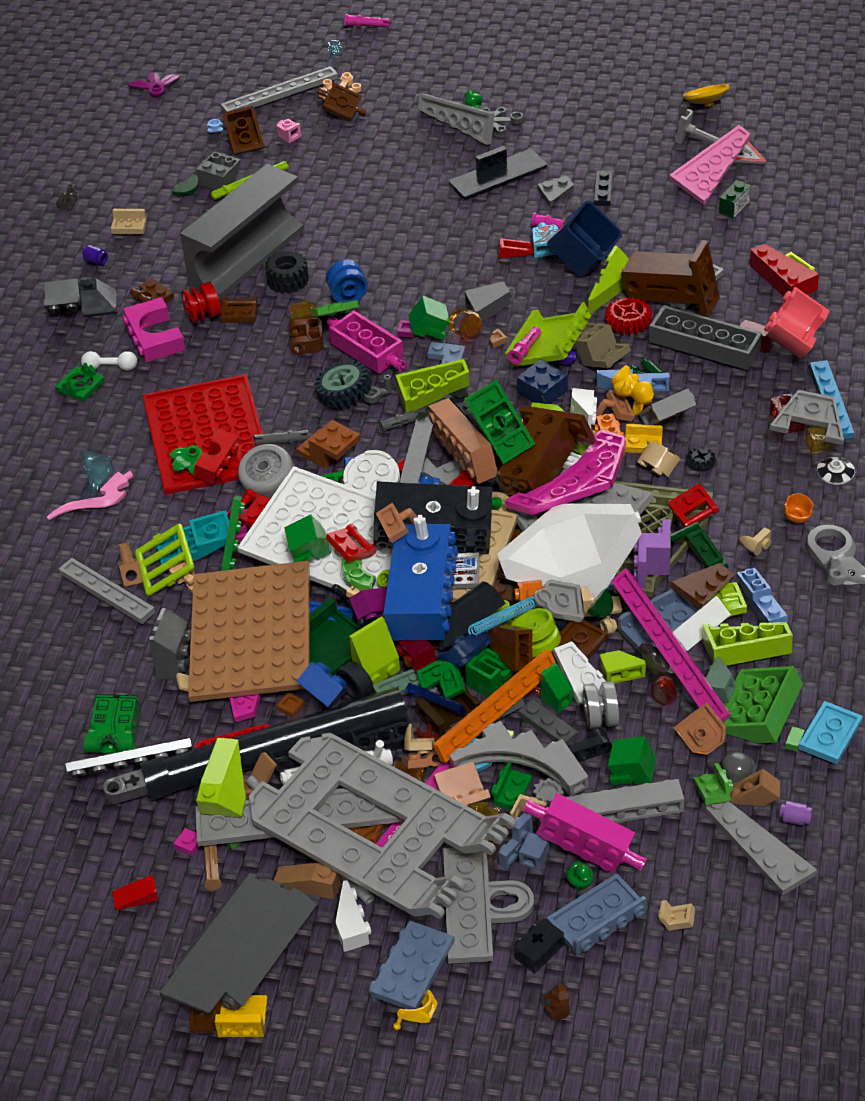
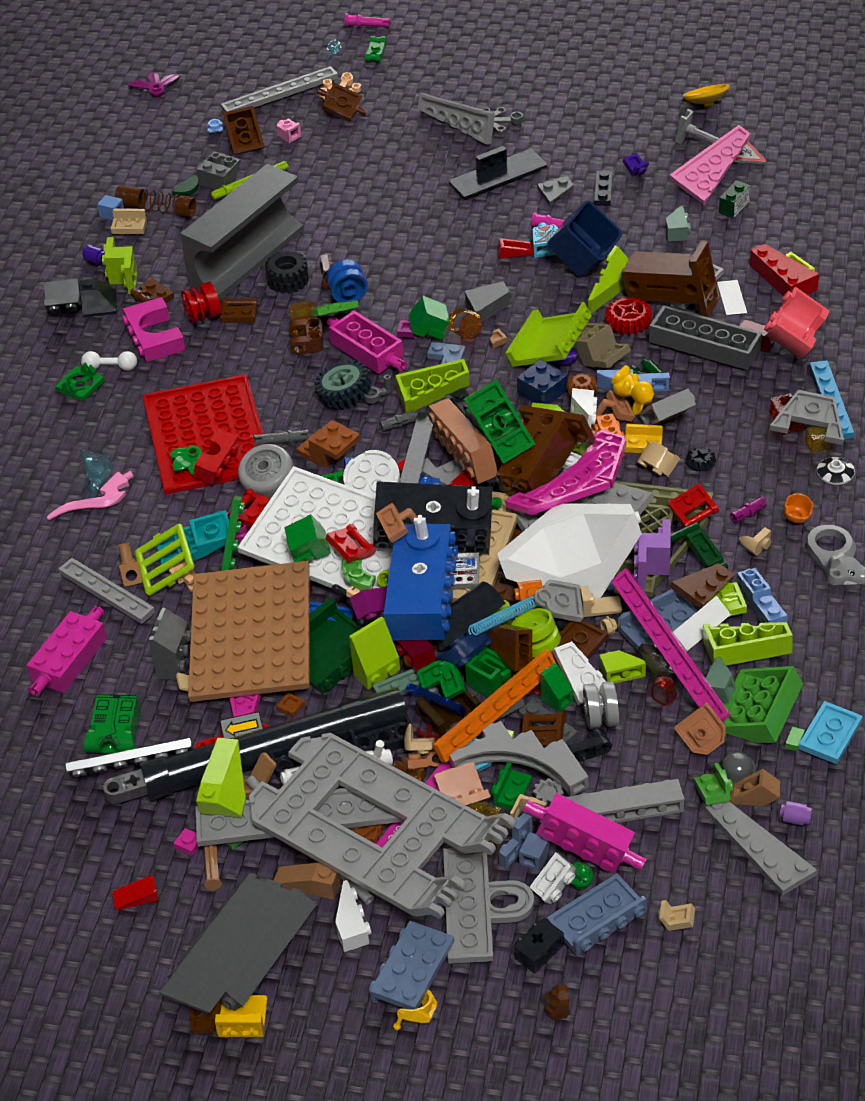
(66, 651): none -> dark pink brick
(69, 199): clear smoke plate -> none
(107, 205): none -> medium blue brick
(119, 264): none -> lime bracket
(136, 198): none -> reddish brown piece
(240, 724): none -> panel
(322, 684): blue slope -> none
(325, 264): none -> reddish brown plate
(357, 680): black tyre -> none
(376, 49): none -> green plate
(473, 99): green animal -> none
(534, 333): dark pink pin -> none
(545, 734): none -> reddish brown plate
(553, 878): none -> white bracket
(581, 381): none -> dark orange gear
(602, 605): dark green tile -> none
(631, 761): green plate -> none
(635, 164): none -> dark purple bracket
(677, 225): none -> sand green slope
(732, 297): none -> white sticker
(748, 510): none -> magenta pin

